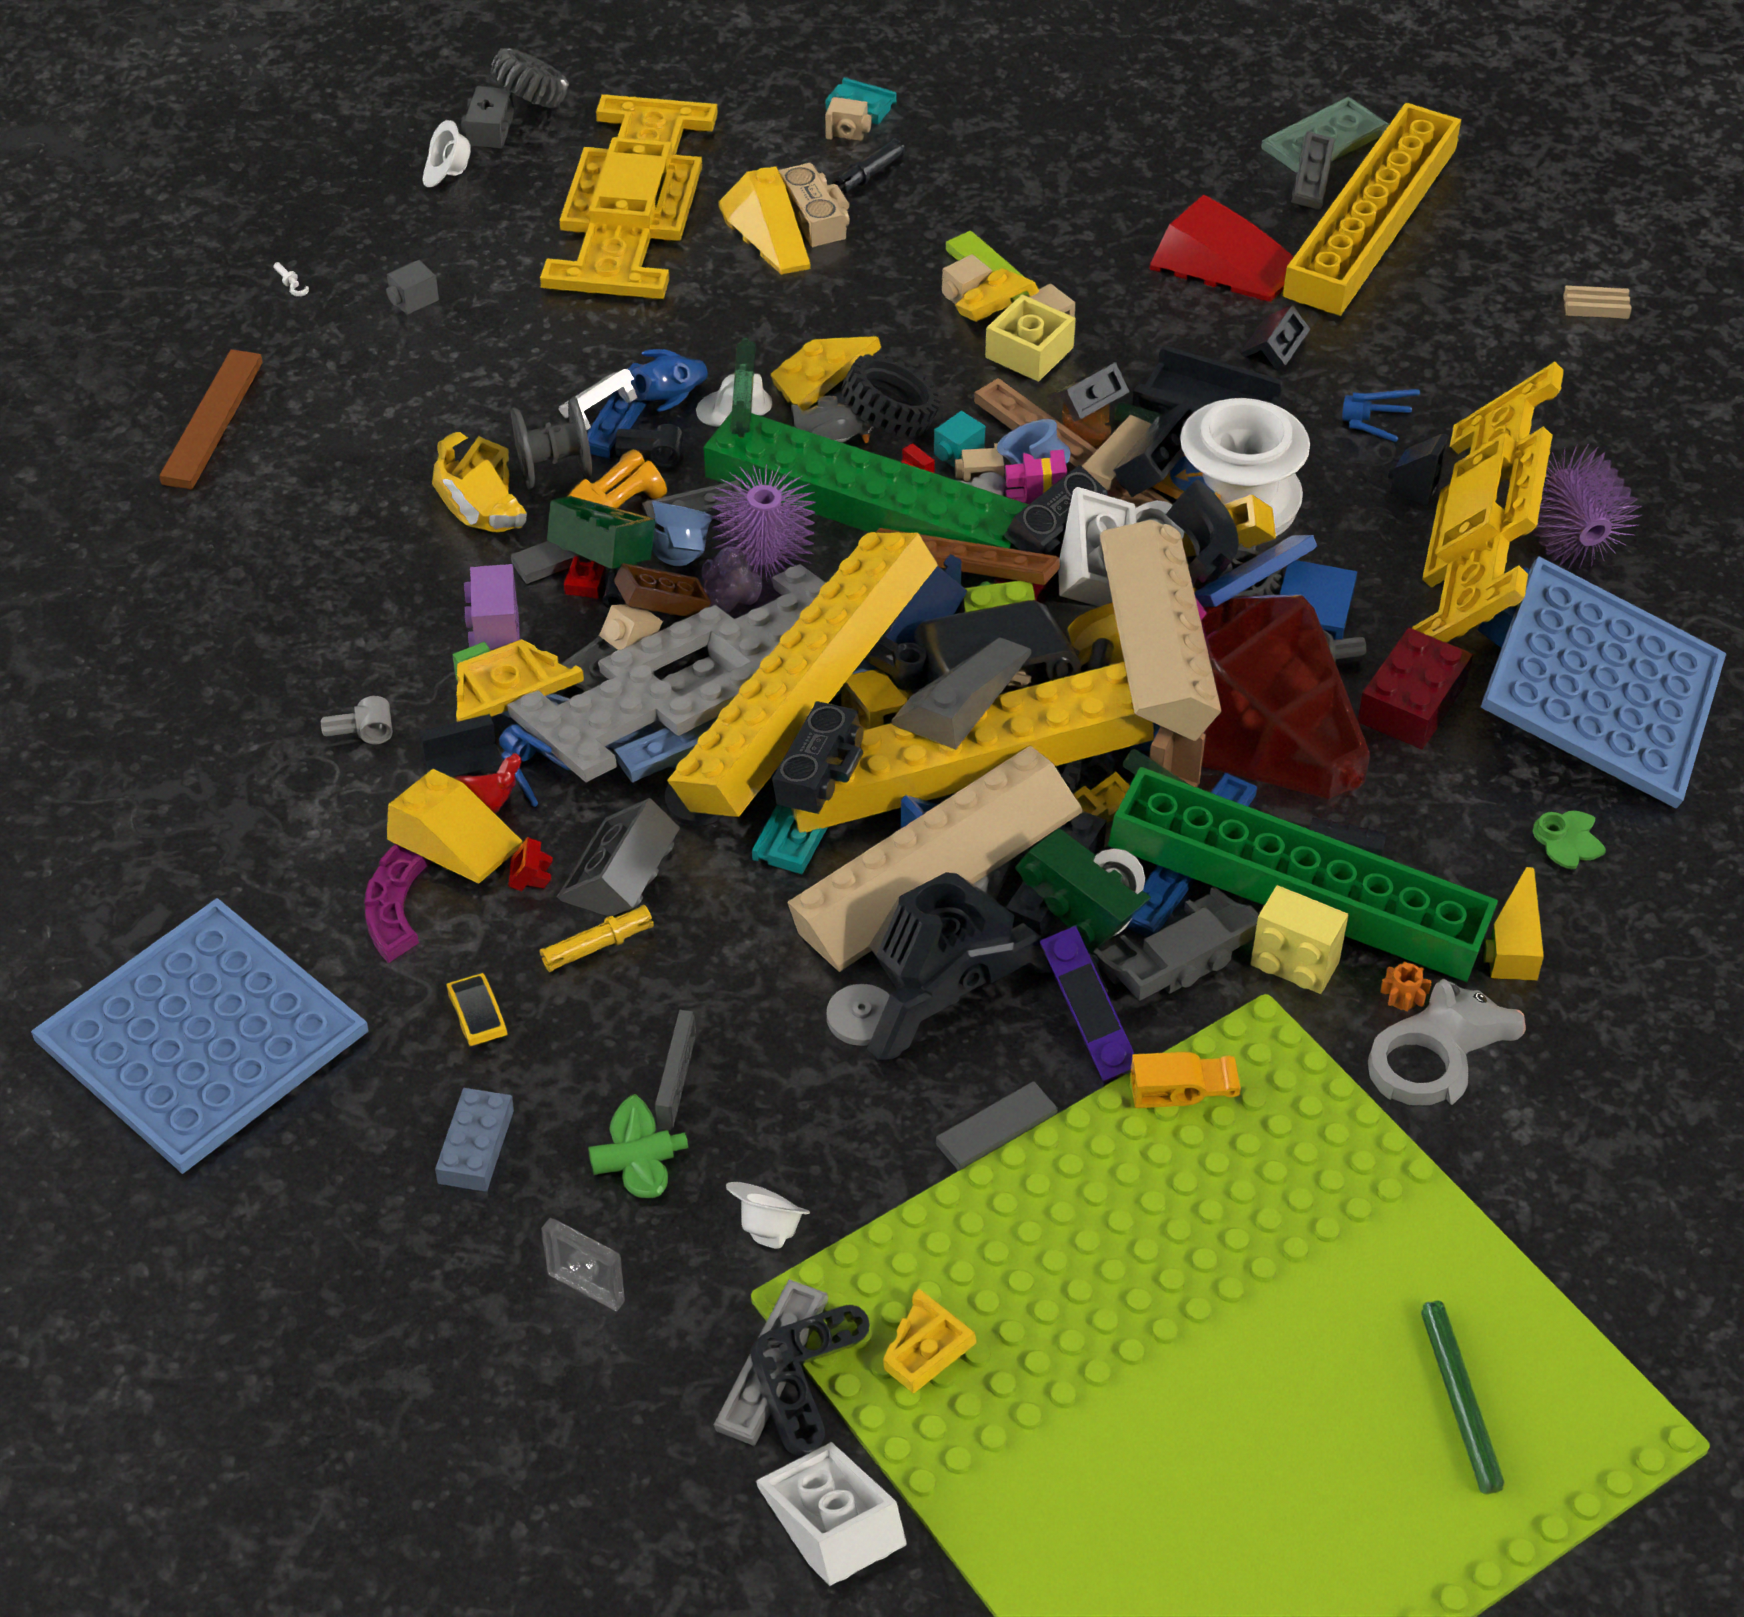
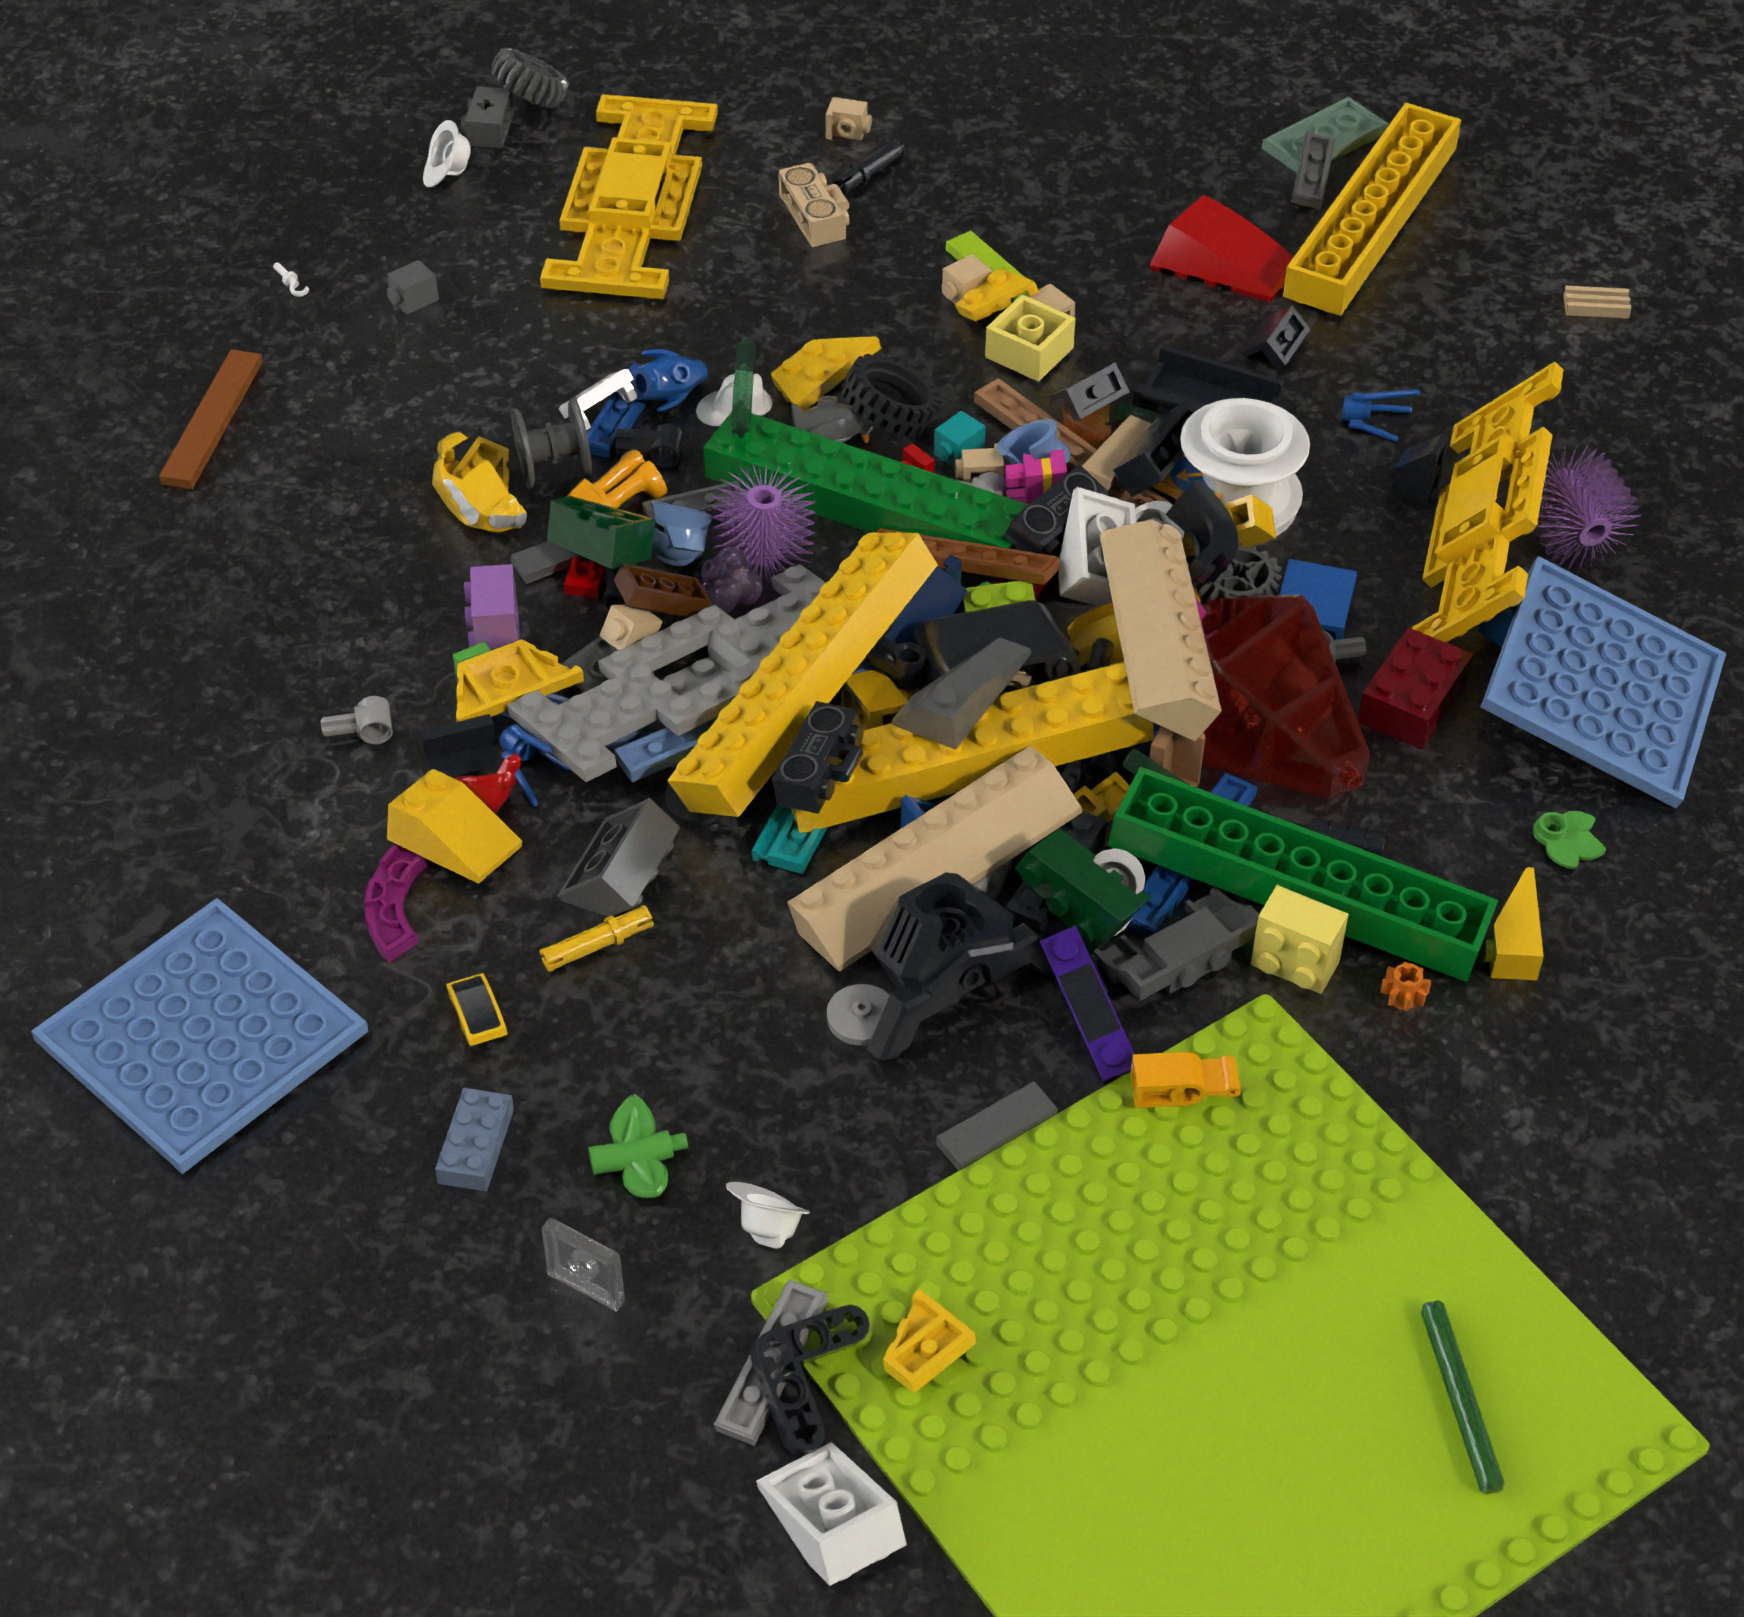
(528, 865): red tile -> none
(675, 1070): dark grey tile -> none
(764, 215): yellow wedge -> none
(877, 98): teal plate -> none
(1255, 570): blue tile -> none
(1451, 1027): light grey animal -> none

